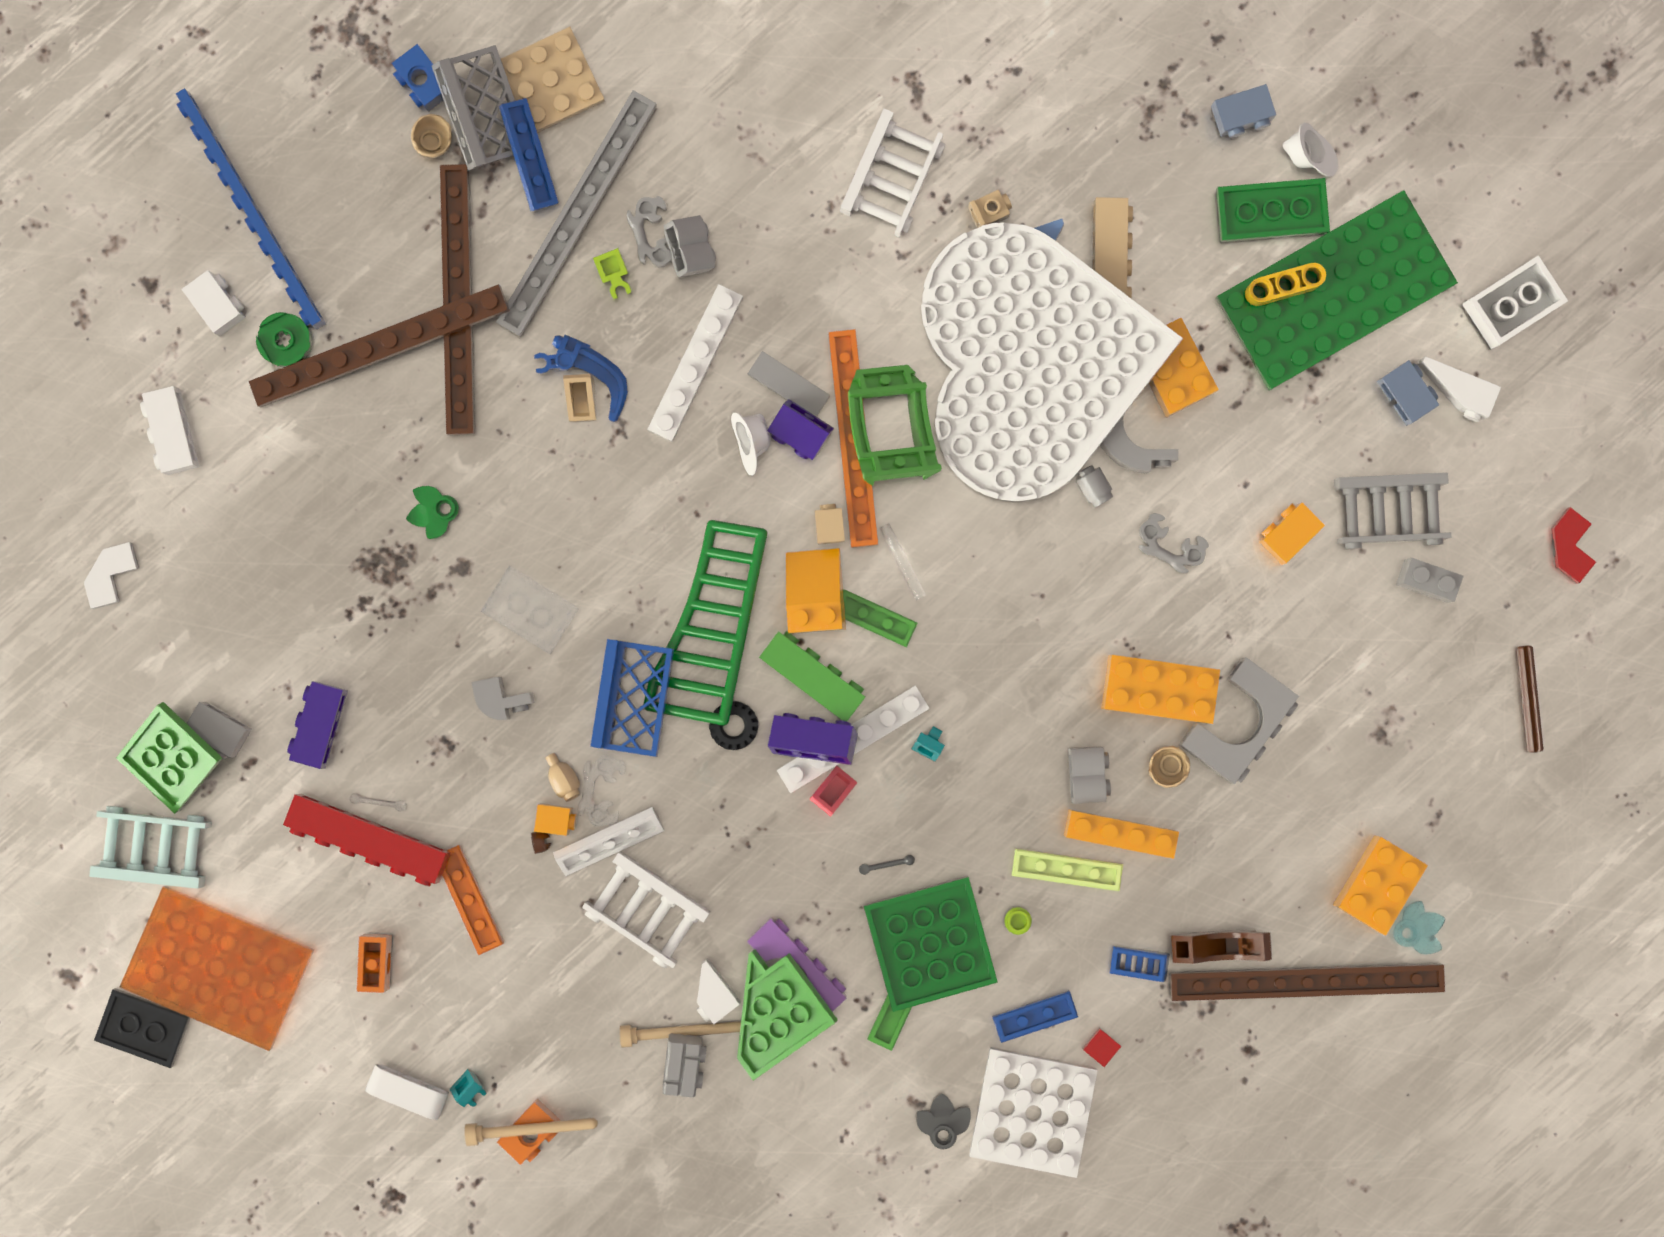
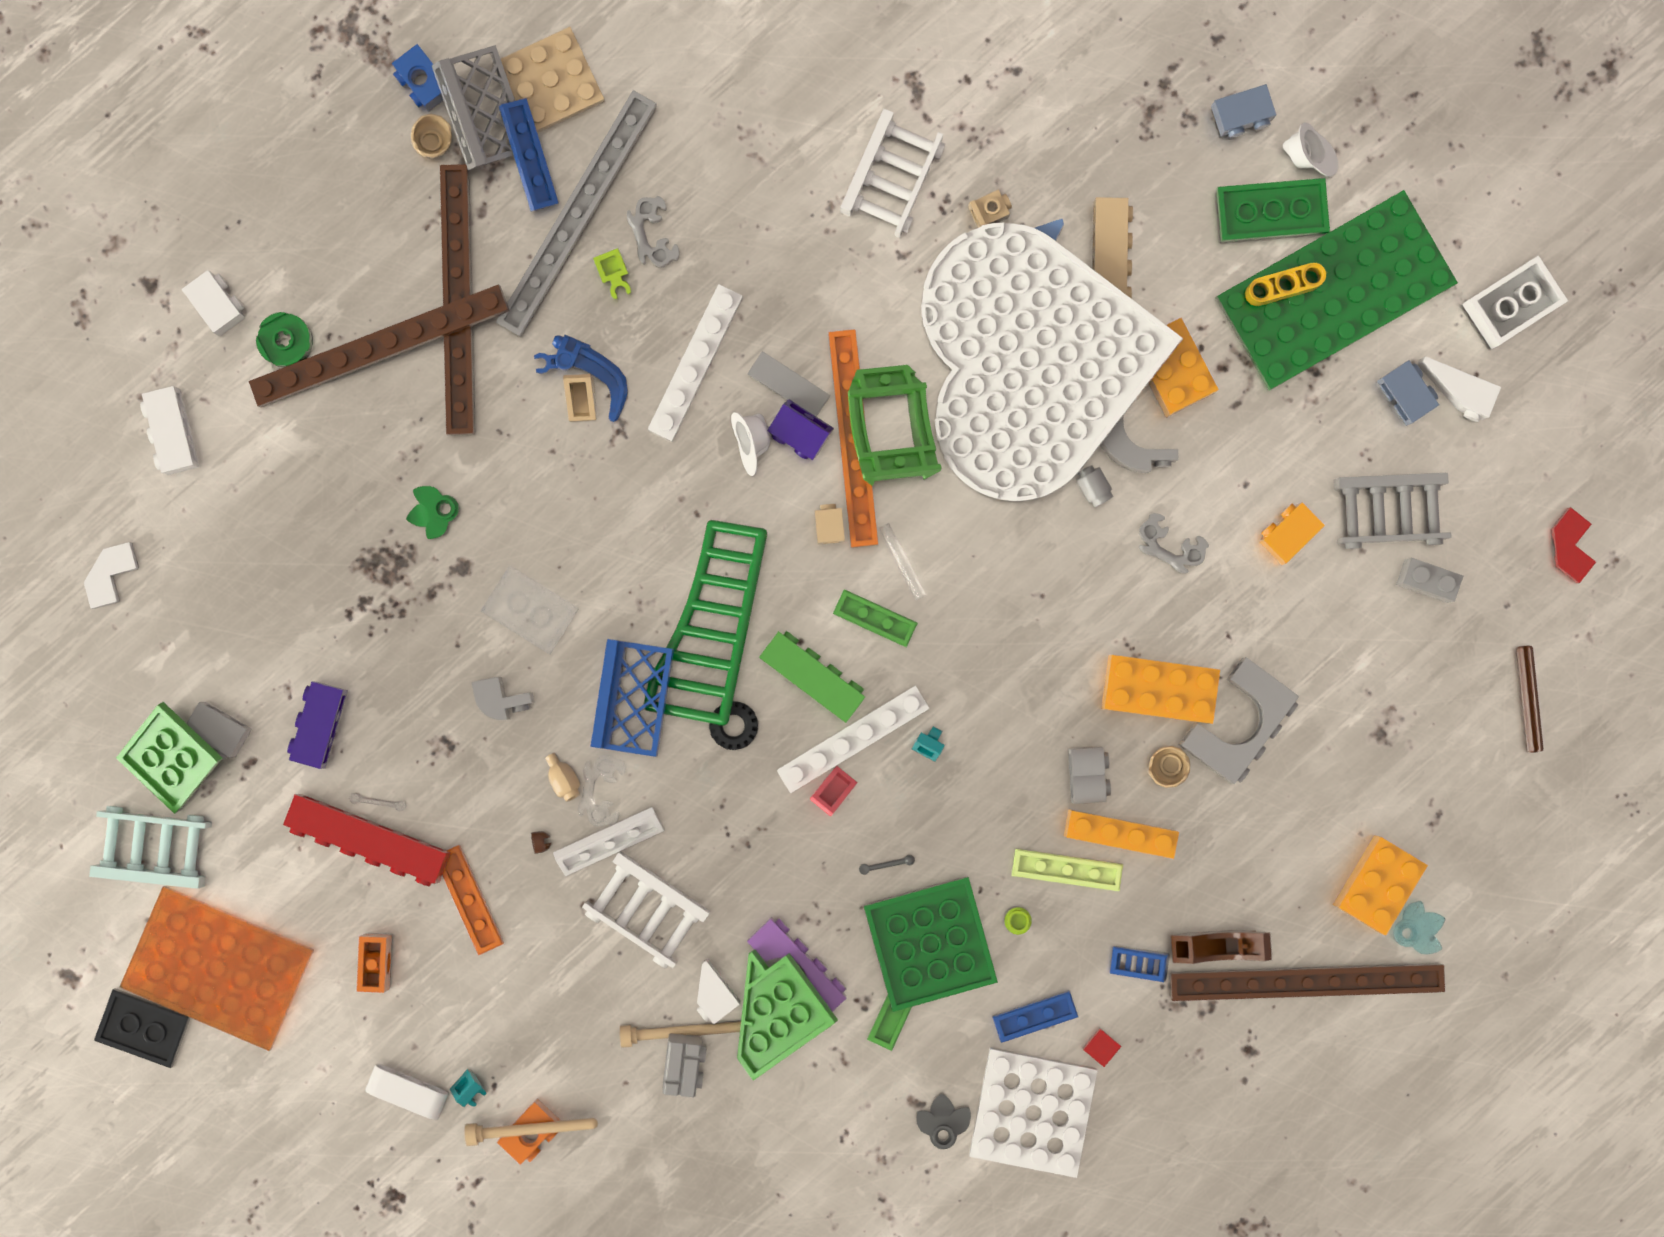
(243, 199): blue plate -> none
(554, 819): light orange brick -> none
(689, 246): light grey brick -> none
(813, 738): dark purple brick -> none
(814, 591): light orange slope -> none

